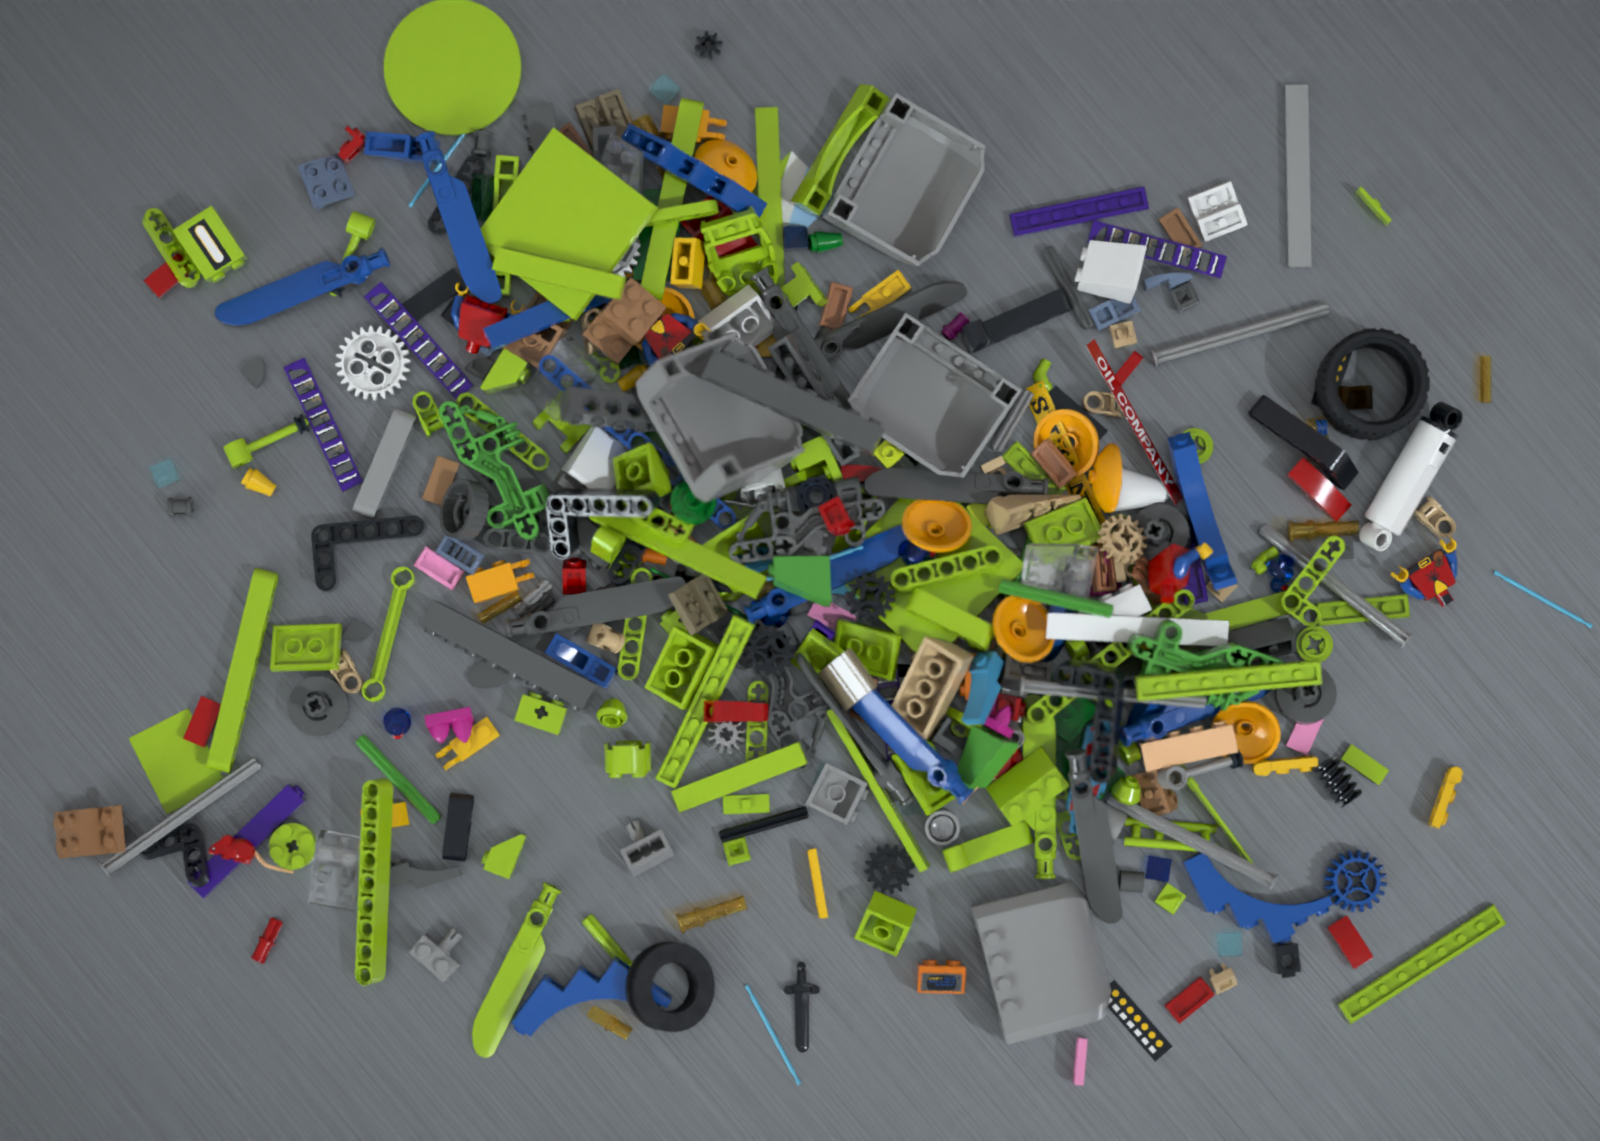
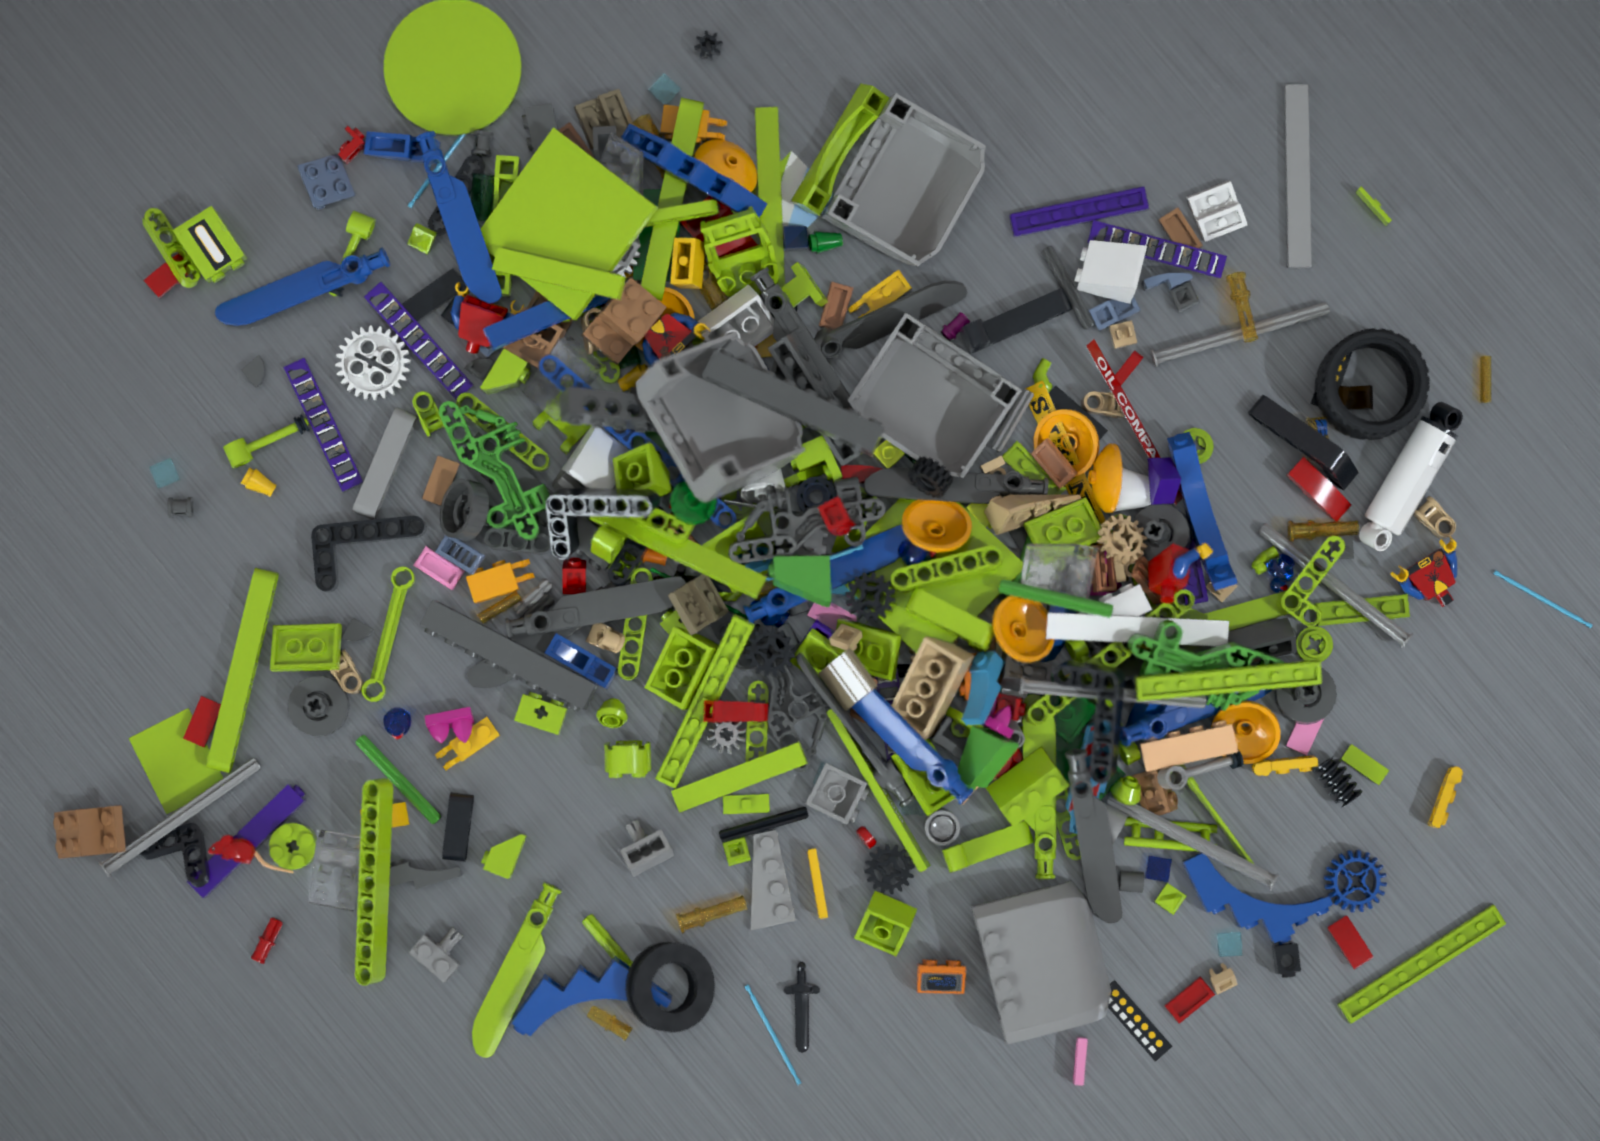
(422, 238): none -> lime tile
(770, 888): none -> light grey wing
(846, 637): none -> tan tile
(866, 837): none -> red tile
(930, 477): none -> black tyre
(1163, 480): none -> dark purple slope
(1238, 296): none -> clear yellow pin

